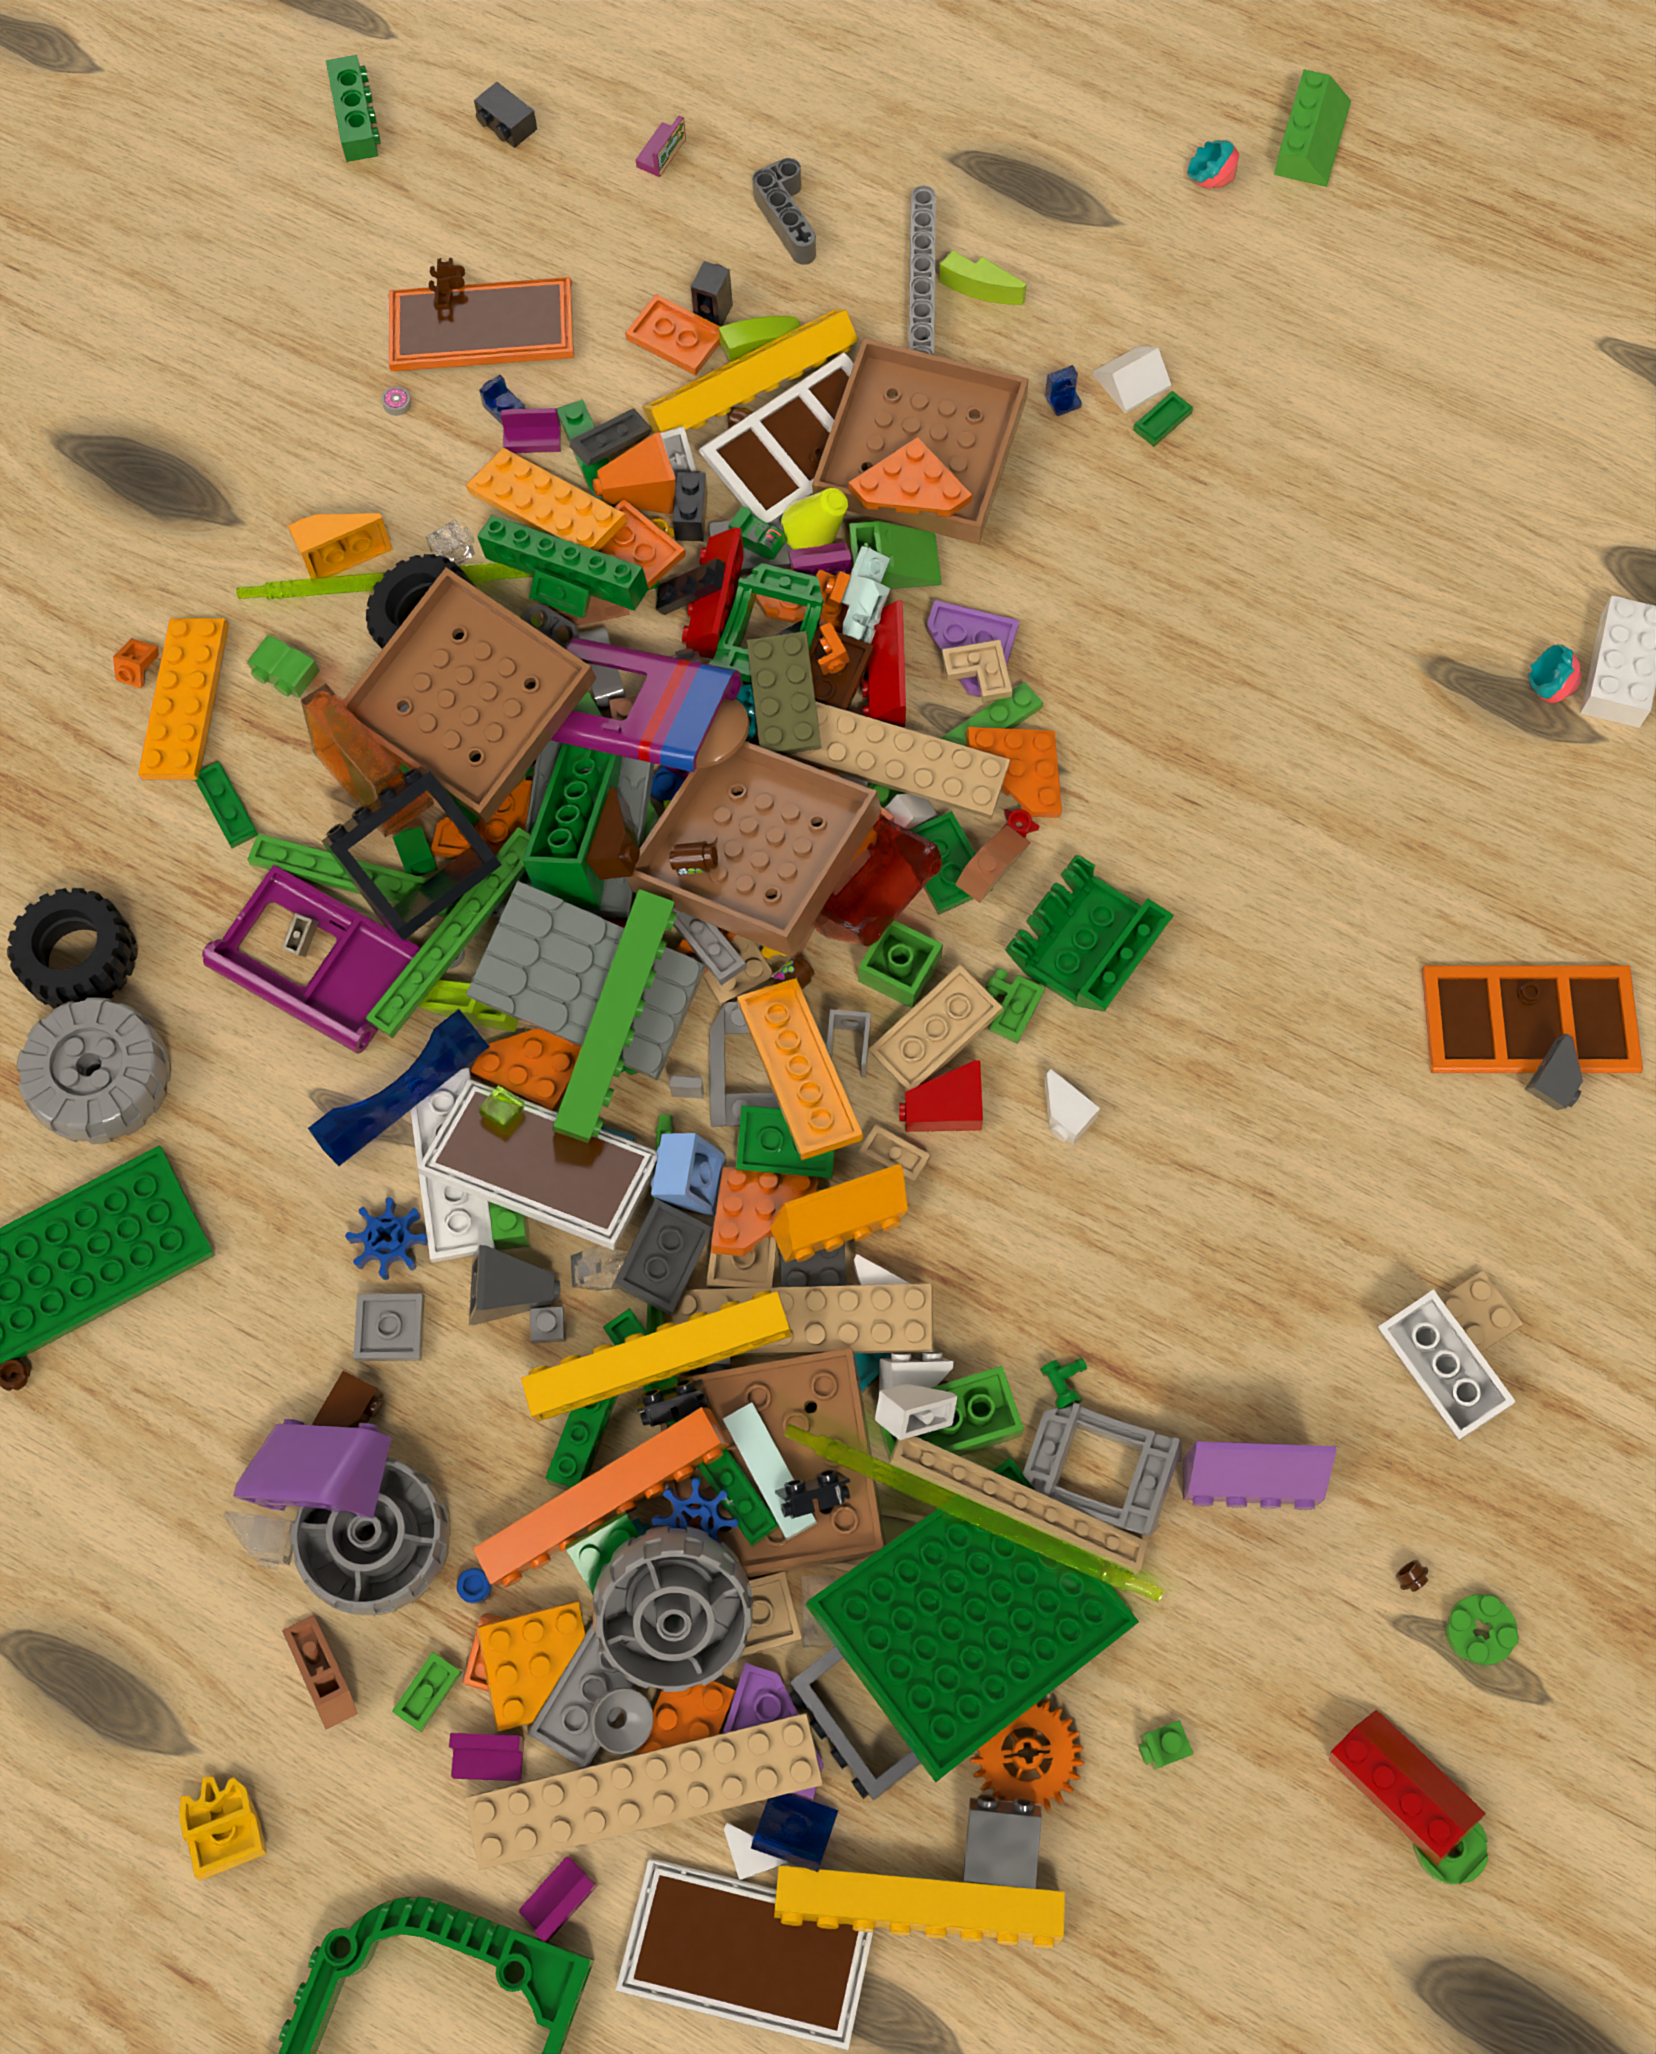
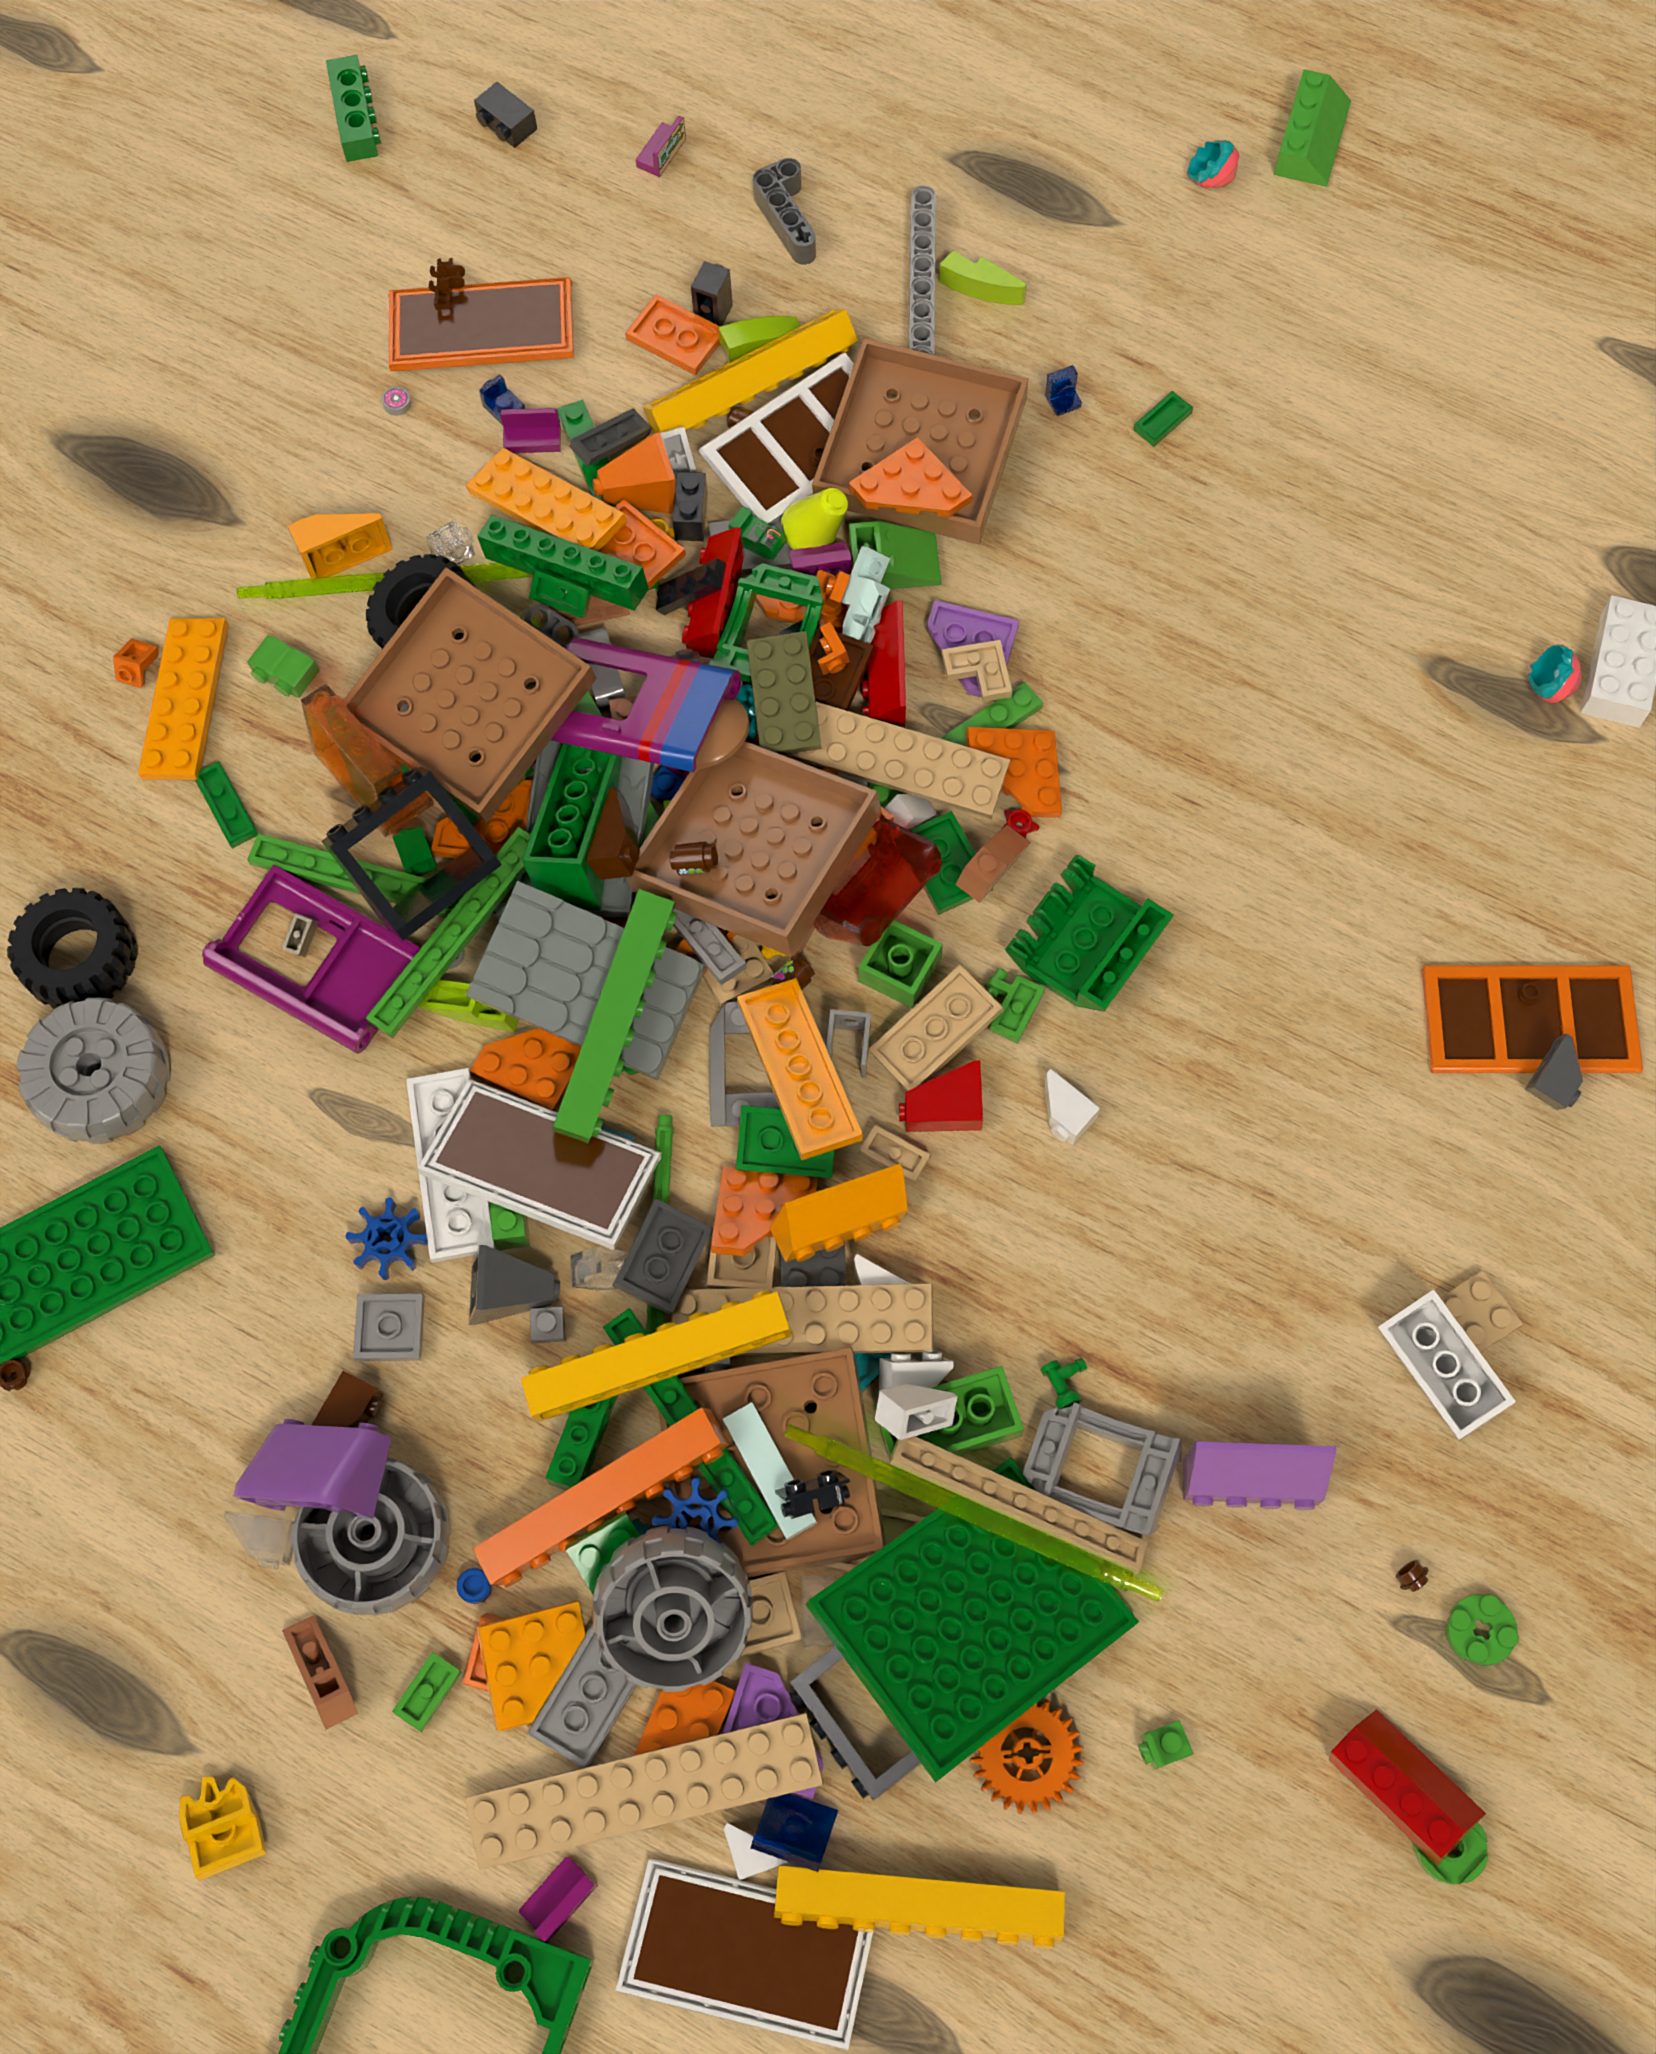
(352, 1127): clear blue arch -> none
(486, 1756): magenta panel -> none
(501, 1107): clear neon green plate -> none
(634, 1728): light grey piece -> none
(659, 1403): black hinge -> none
(686, 1086): light grey tile -> none
(688, 1173): light blue slope -> none
(1002, 1842): dark grey piece -> none
(1134, 377): white slope -> none

